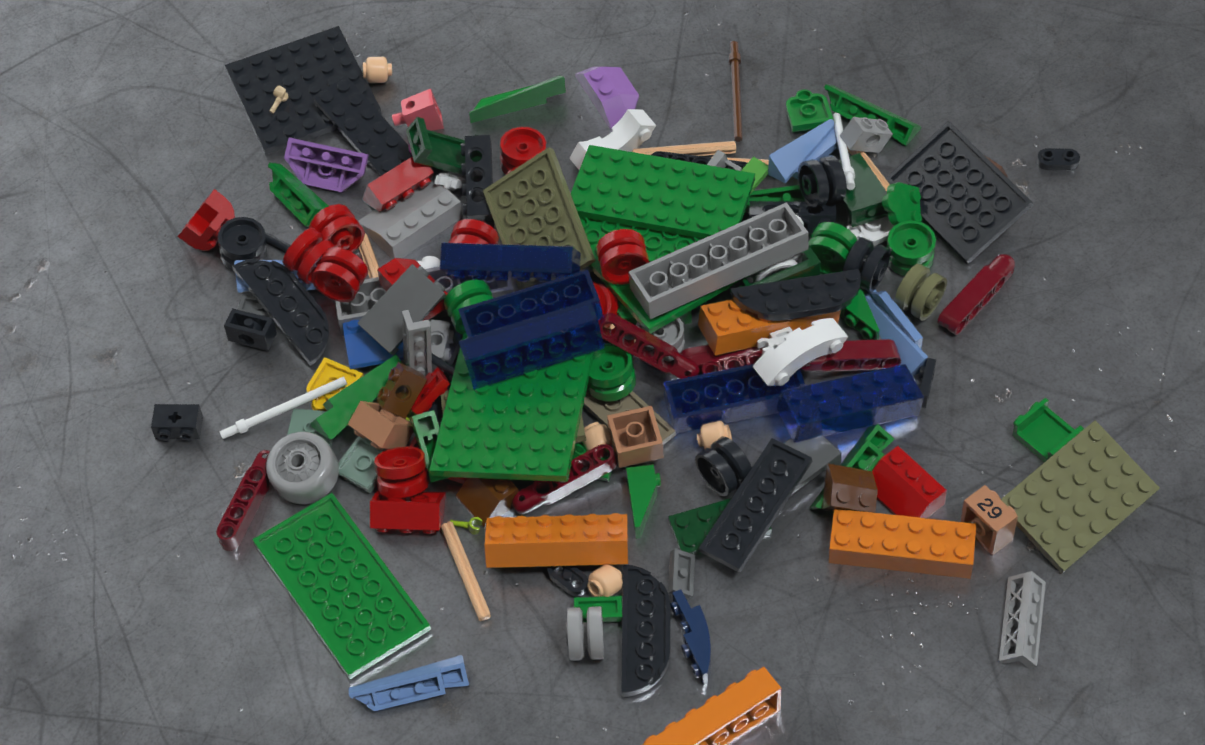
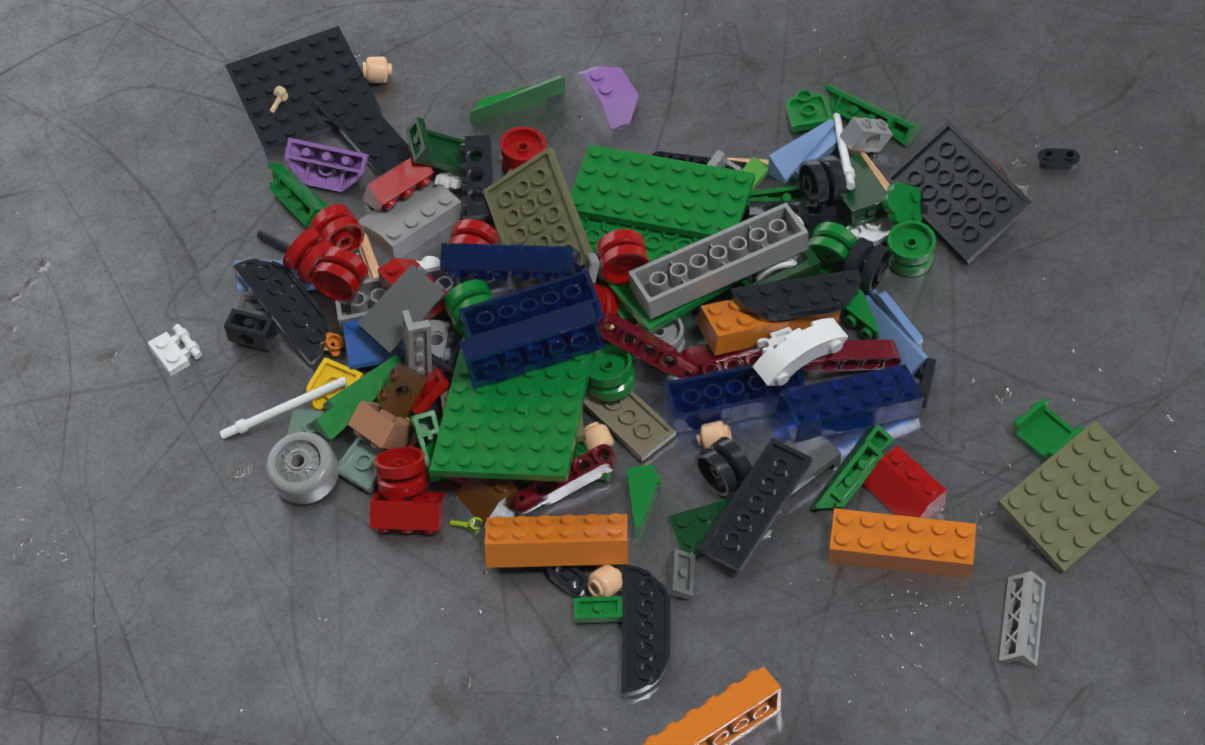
(169, 353): none -> white plate
(177, 421): black brick -> none
(203, 228): red brick -> none
(241, 240): black wheel -> none
(246, 508): dark red piece -> none
(336, 340): none -> orange plate
(341, 585): green plate -> none
(412, 684): medium blue wedge -> none
(422, 106): coral torso -> none
(465, 570): light nougat axle -> none
(585, 633): light grey wheel -> none
(592, 264): none -> light grey tile
(626, 135): white brick -> none
(635, 436): nougat brick -> none
(696, 636): dark blue slope -> none
(702, 149): light nougat axle -> none
(735, 61): reddish brown bar -> none
(849, 489): reddish brown slope -> none
(920, 291): olive wheel -> none
(976, 294): dark red piece -> none
(992, 517): nougat brick -> none

